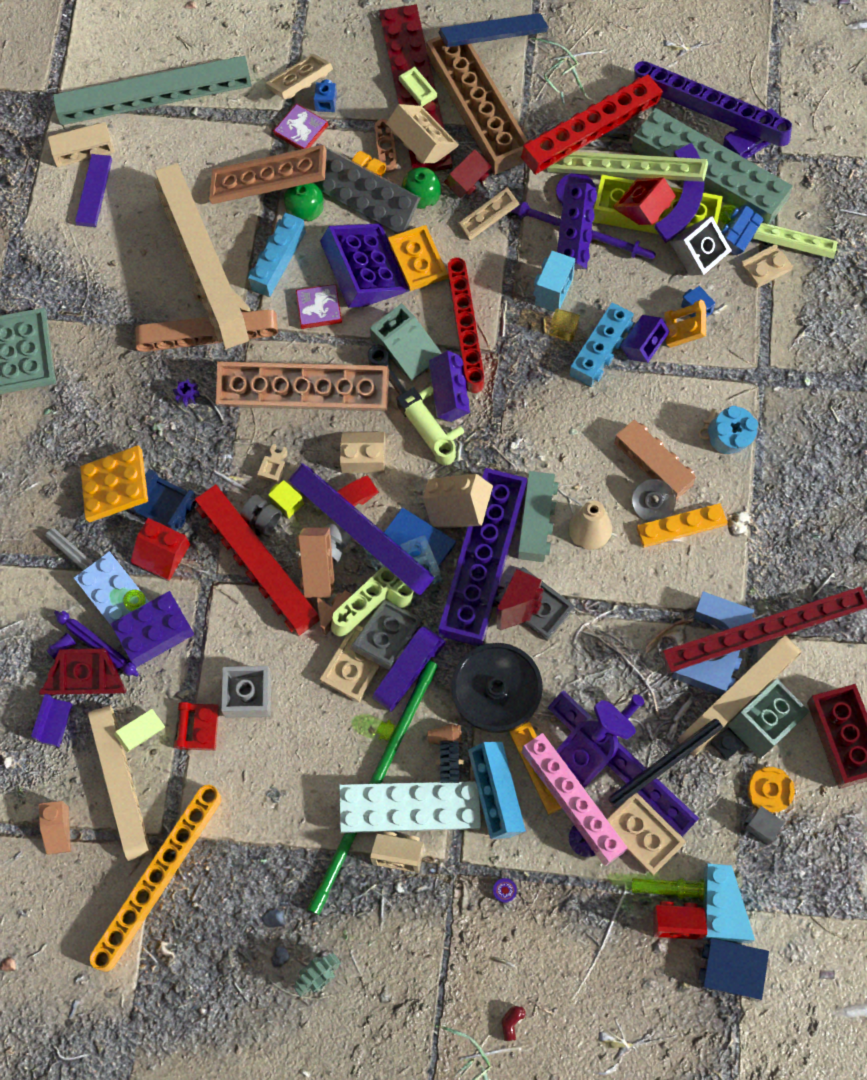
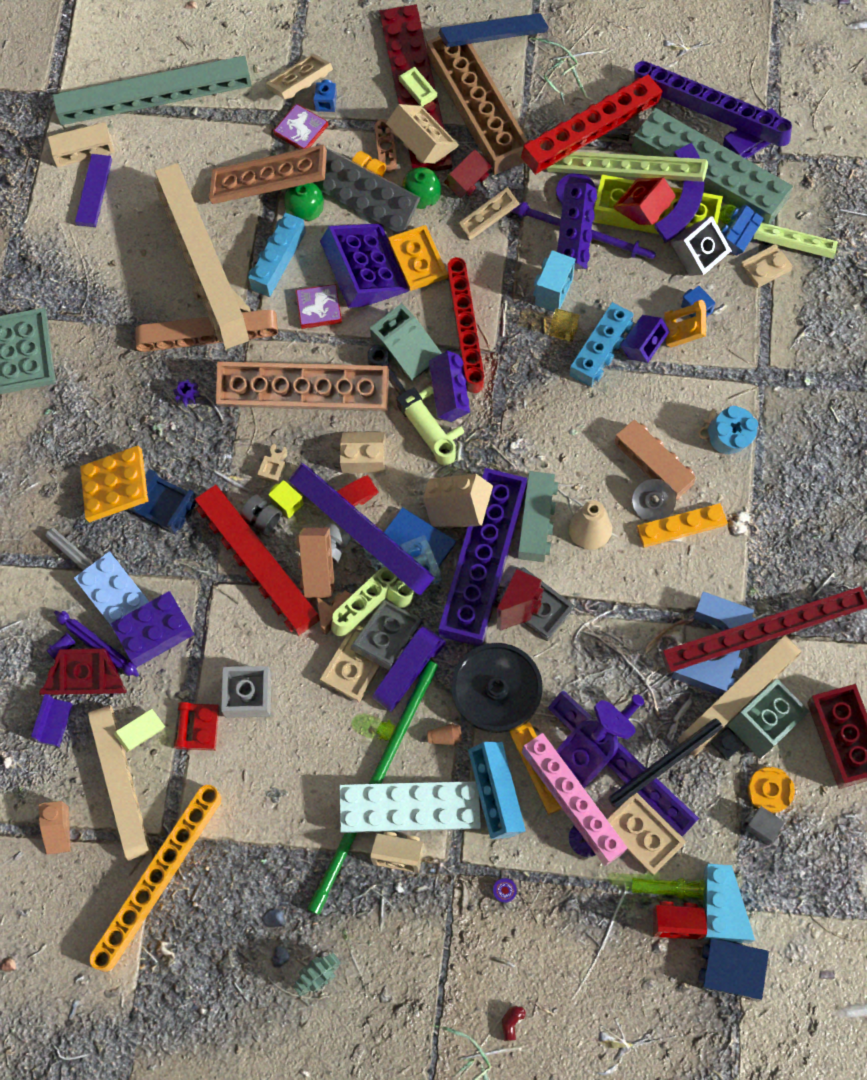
(134, 593): clear neon green plate -> none
(159, 549): red slope -> none
(449, 761): black wheel -> none

